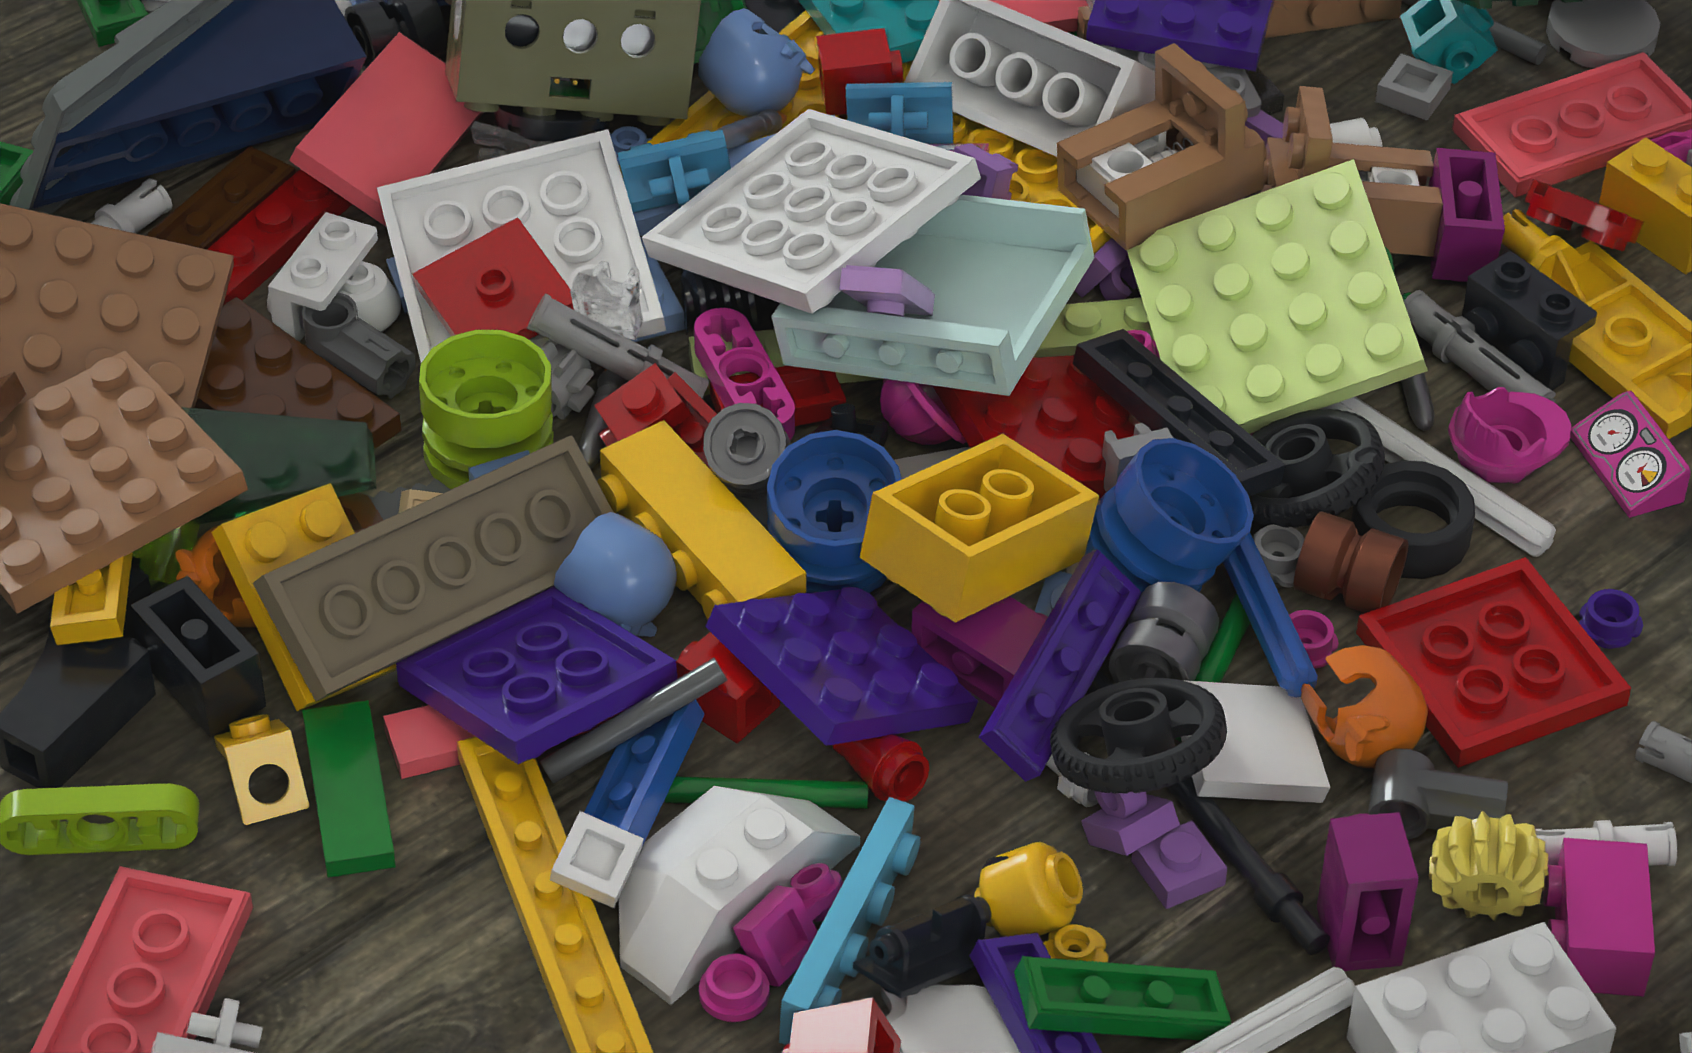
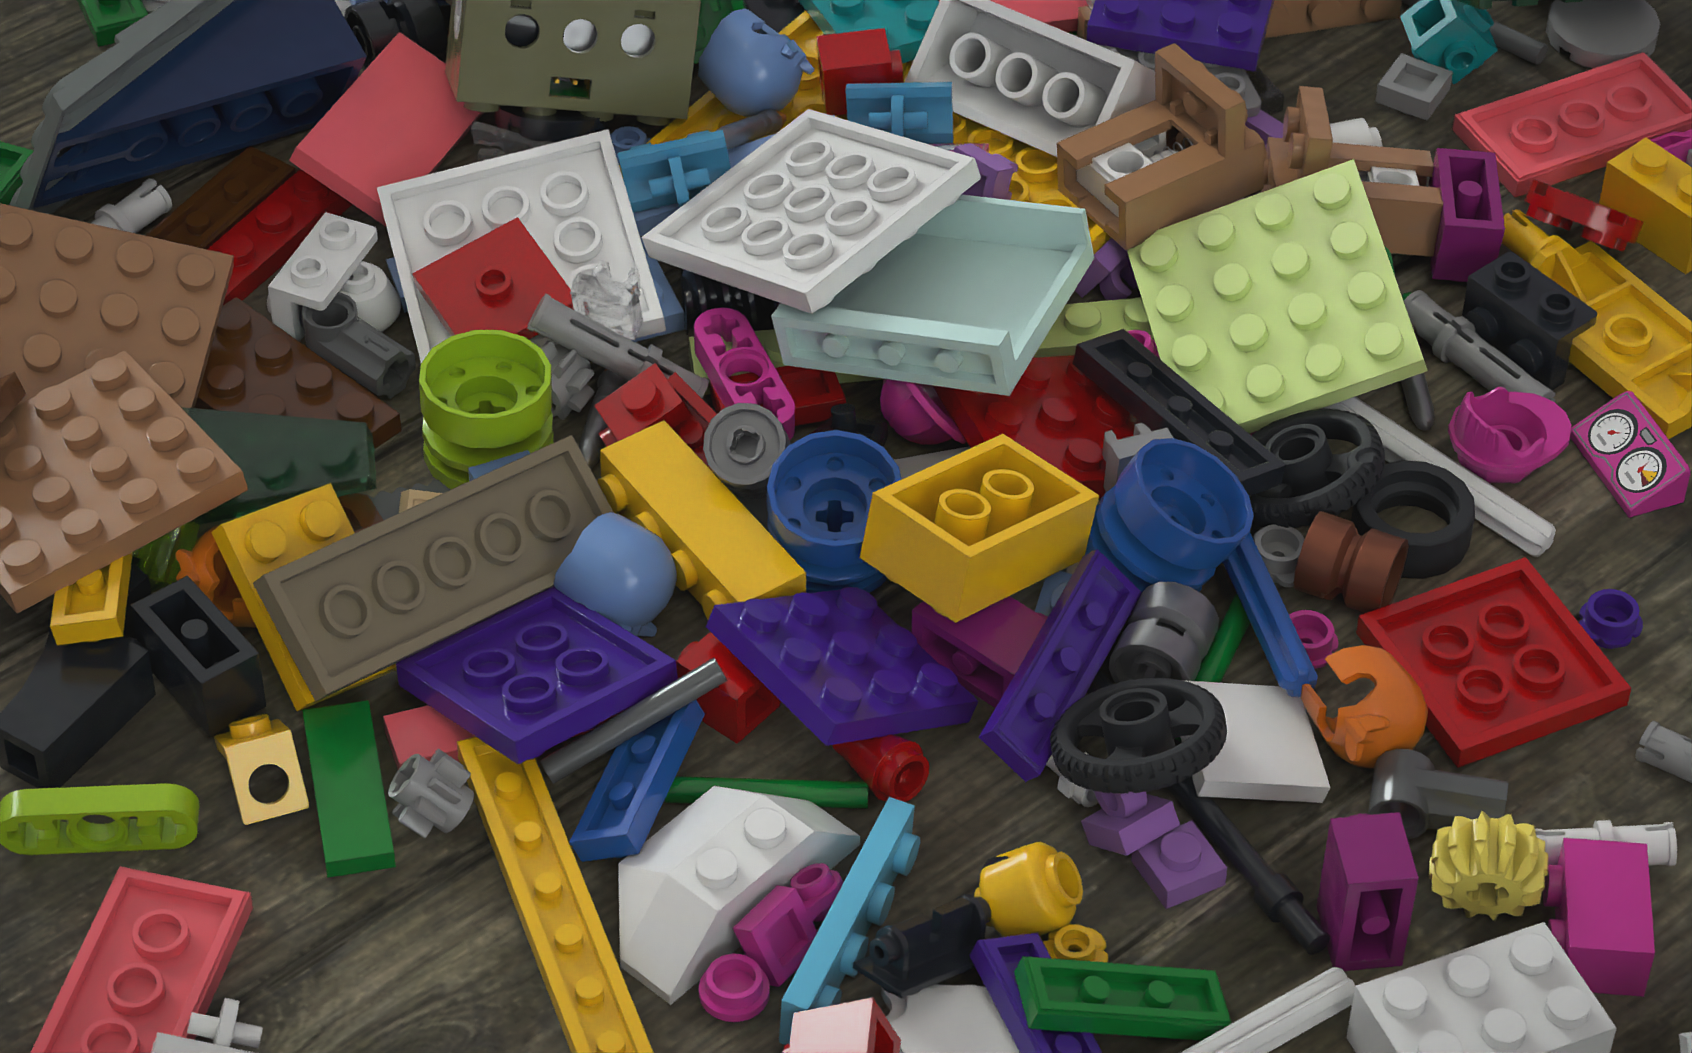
(431, 793): none -> light grey gear
(596, 859): white plate -> none
(887, 291): lavender plate -> none

